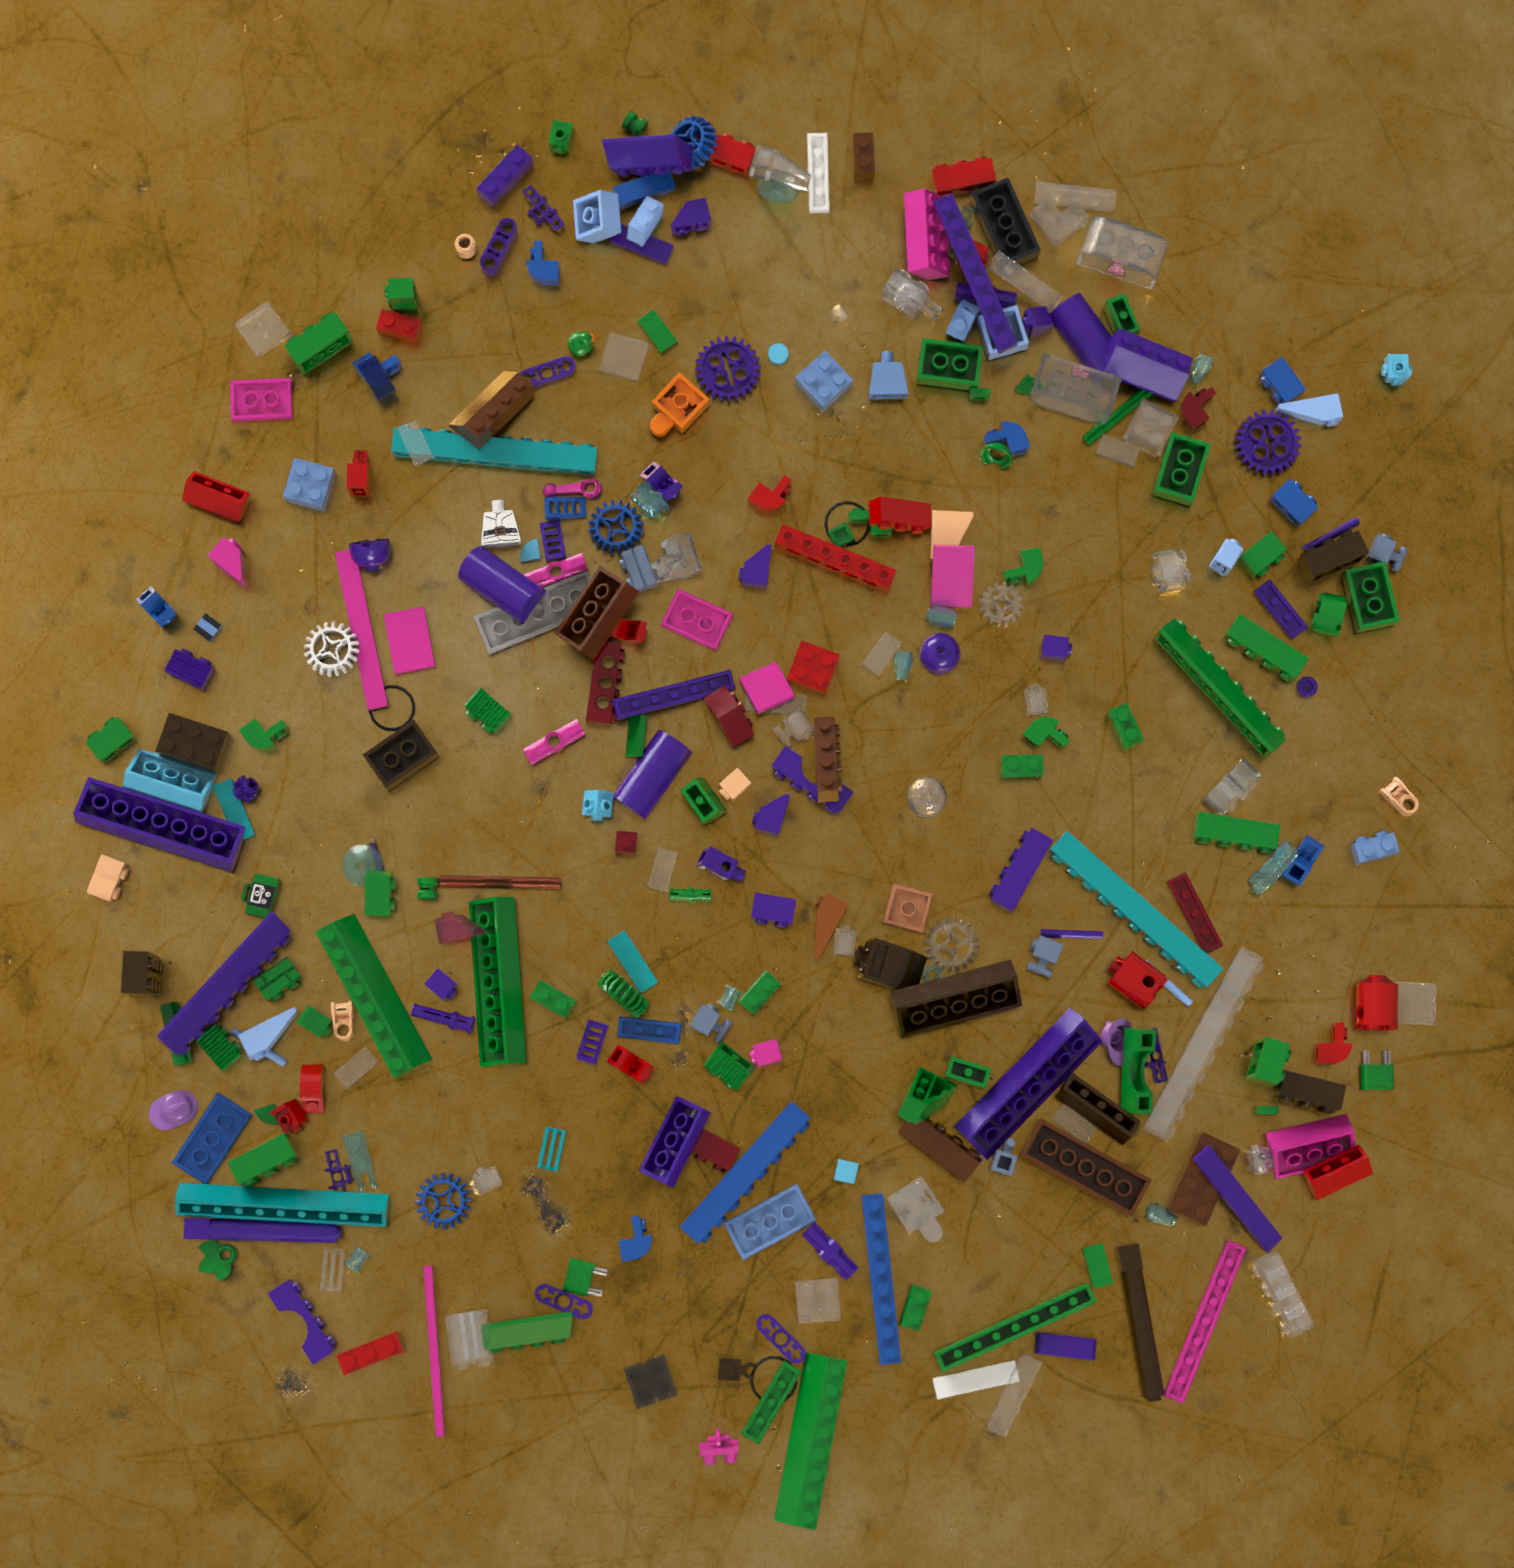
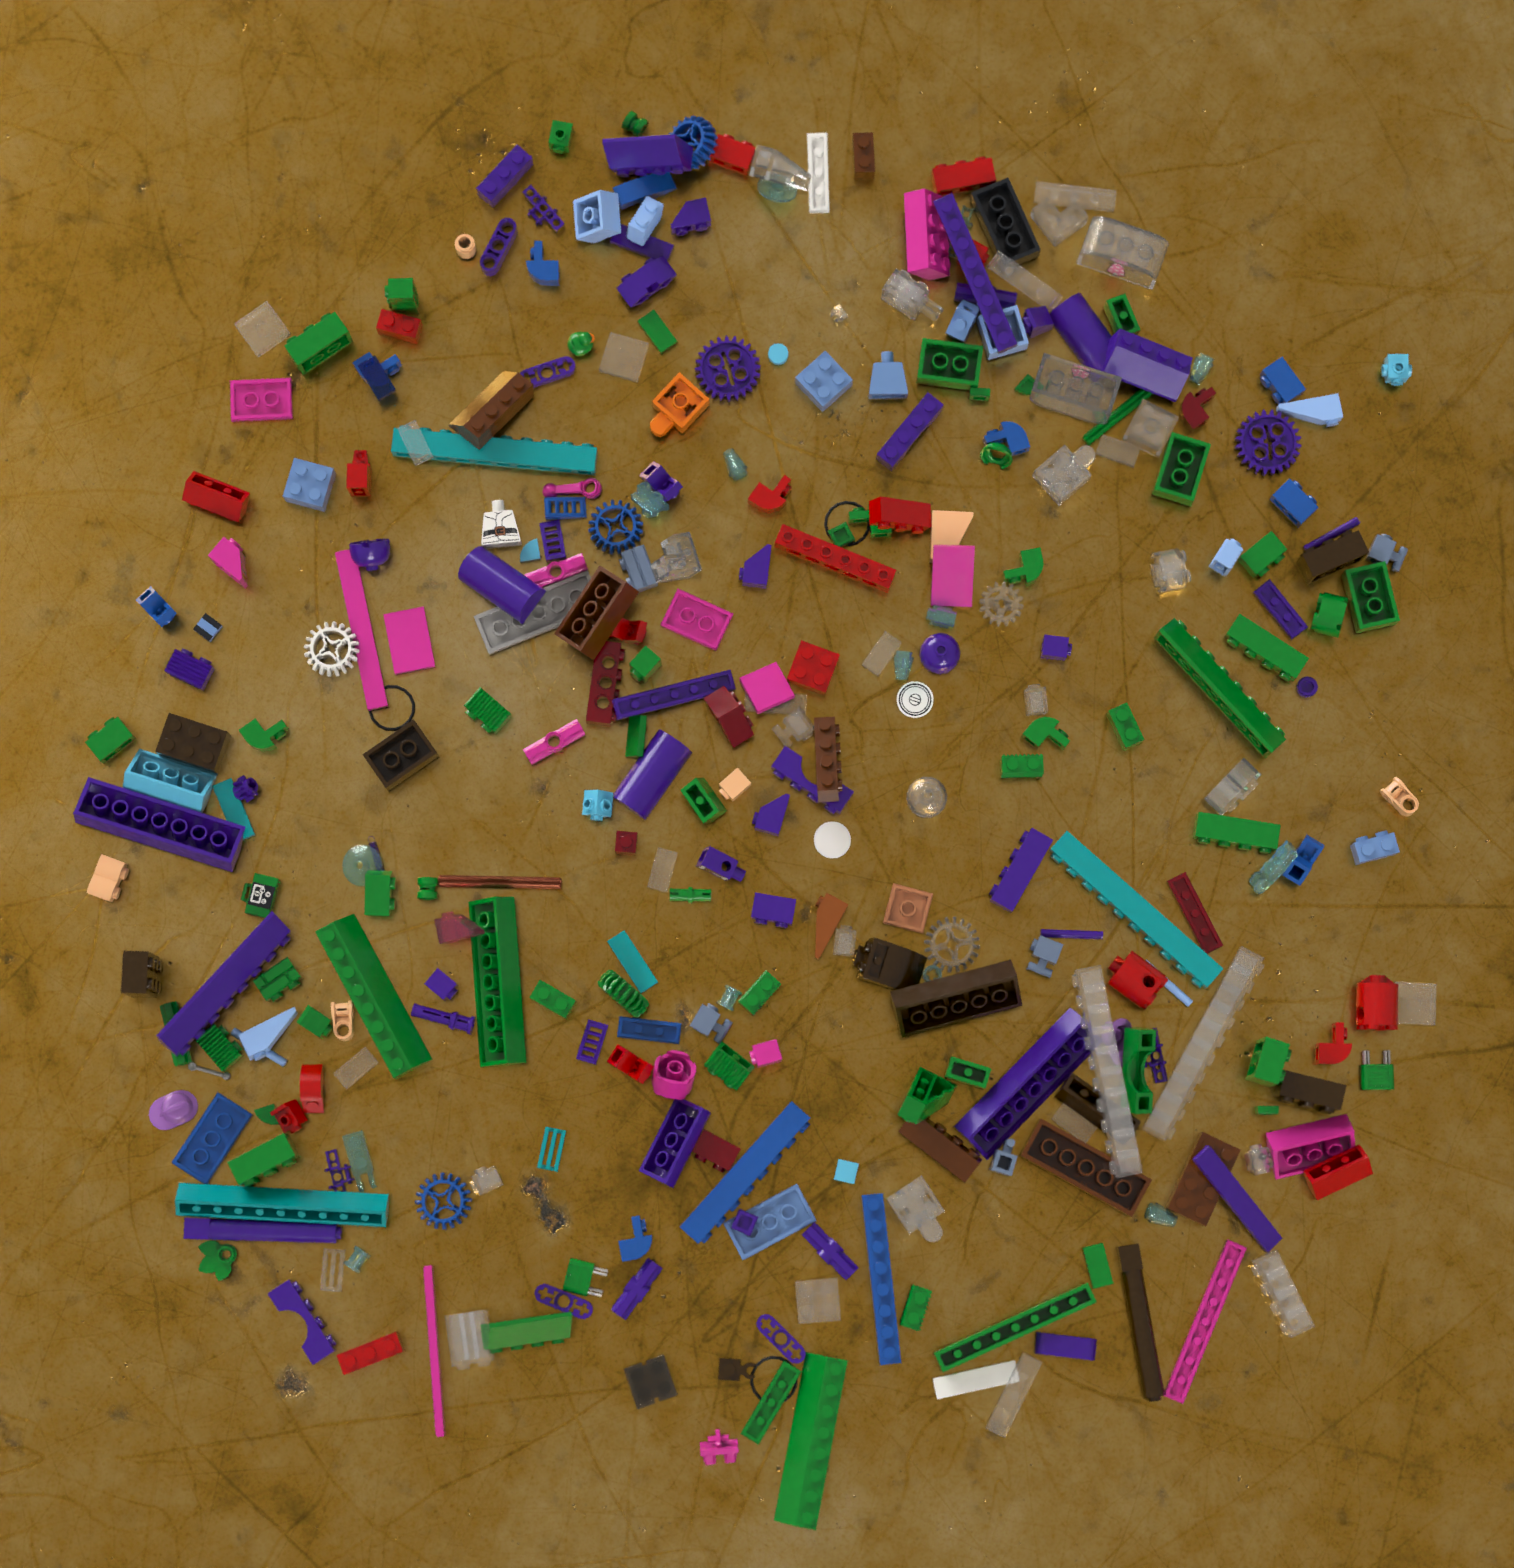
(192, 1066): none -> light grey hinge
(636, 1288): none -> dark purple piece
(644, 665): none -> green brick
(646, 281): none -> dark purple brick
(673, 1075): none -> dark pink brick
(734, 464): none -> clear light blue cone
(744, 1222): none -> dark purple tile
(832, 839): none -> white sticker
(909, 431): none -> dark purple arch
(915, 699): none -> white sticker
(1066, 473): none -> clear brick
(1107, 1070): none -> clear brick

